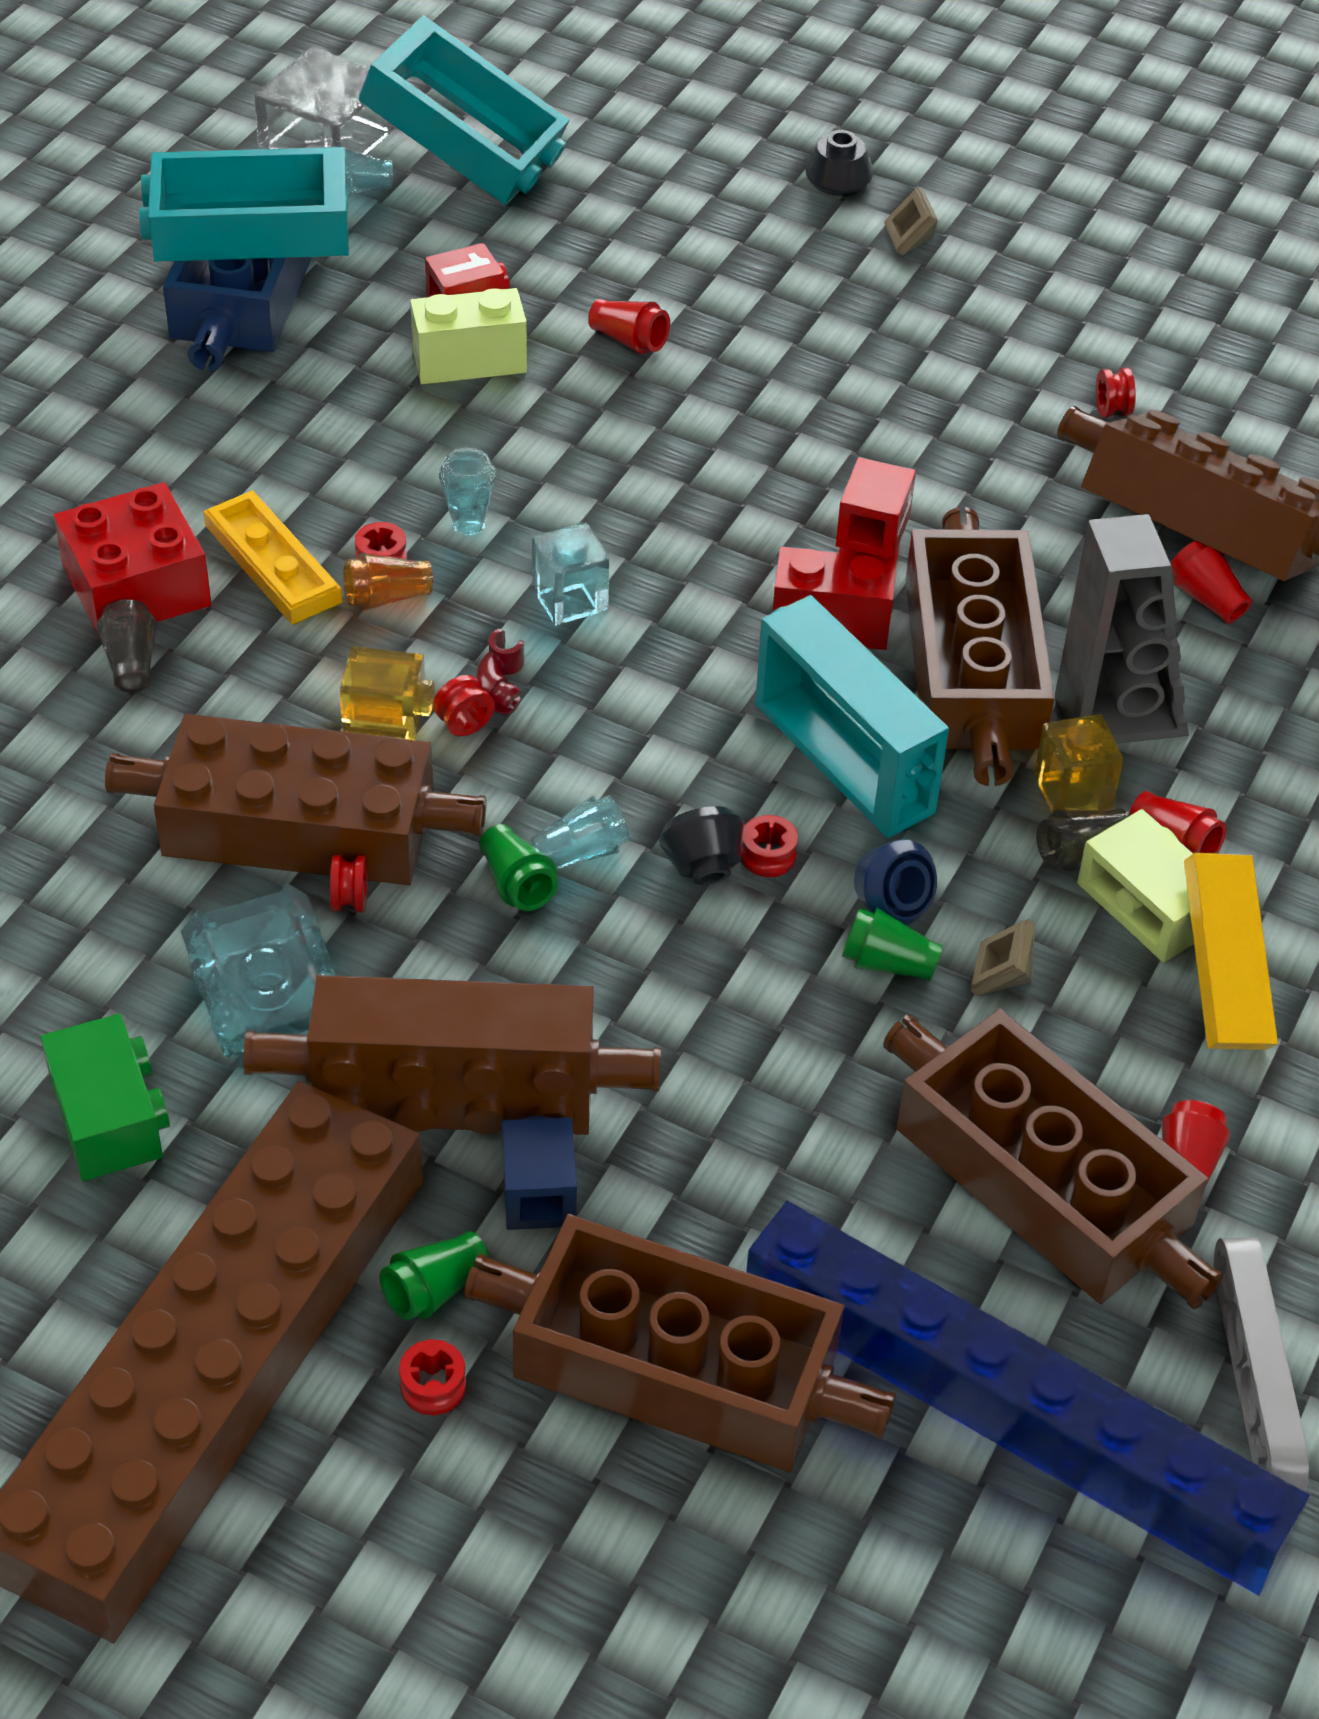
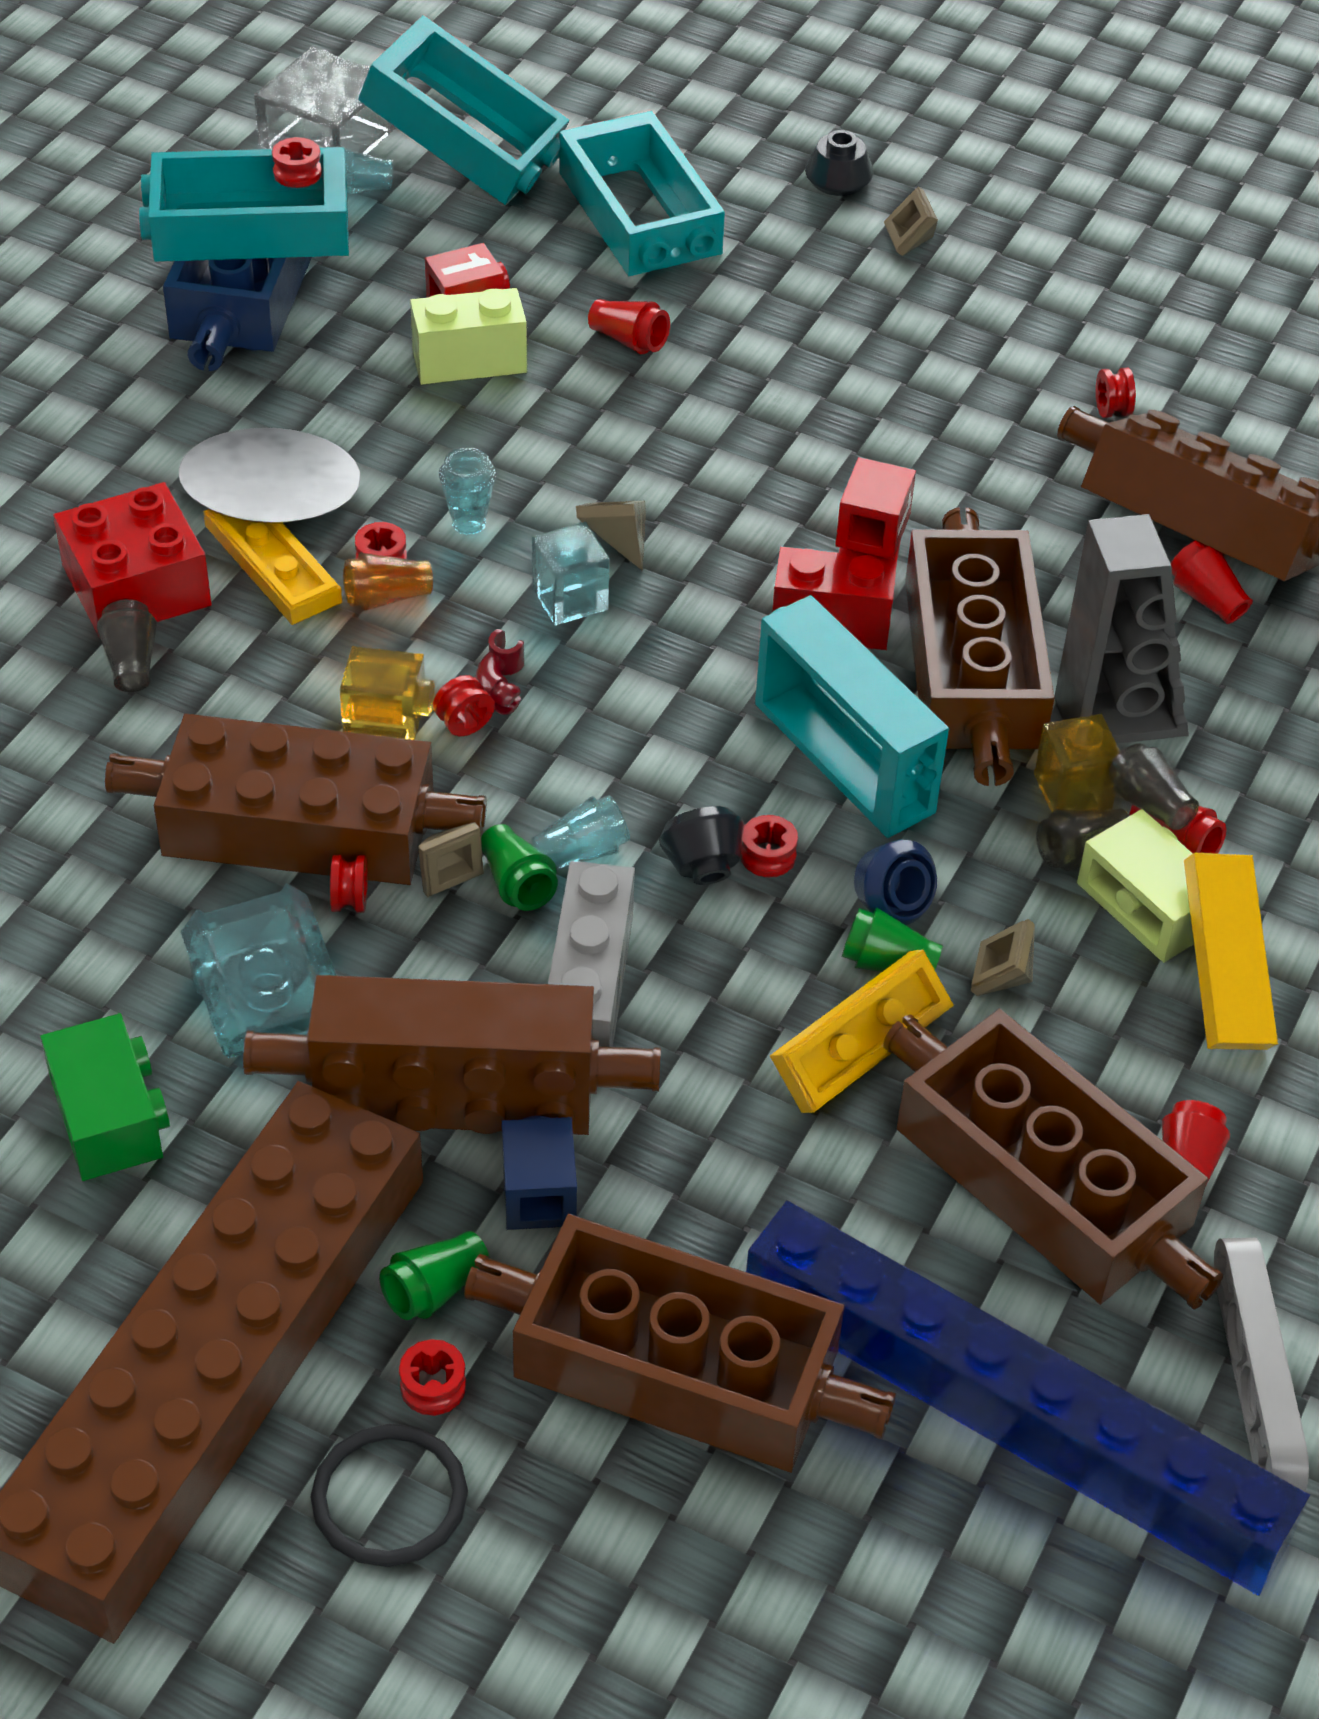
(269, 475): none -> sticker
(296, 162): none -> red bush
(401, 1555): none -> black piece
(450, 858): none -> dark tan slope
(595, 938): none -> light grey brick
(619, 525): none -> dark tan slope
(646, 147): none -> teal piece
(852, 1034): none -> yellow tile
(1149, 783): none -> clear smoke cone

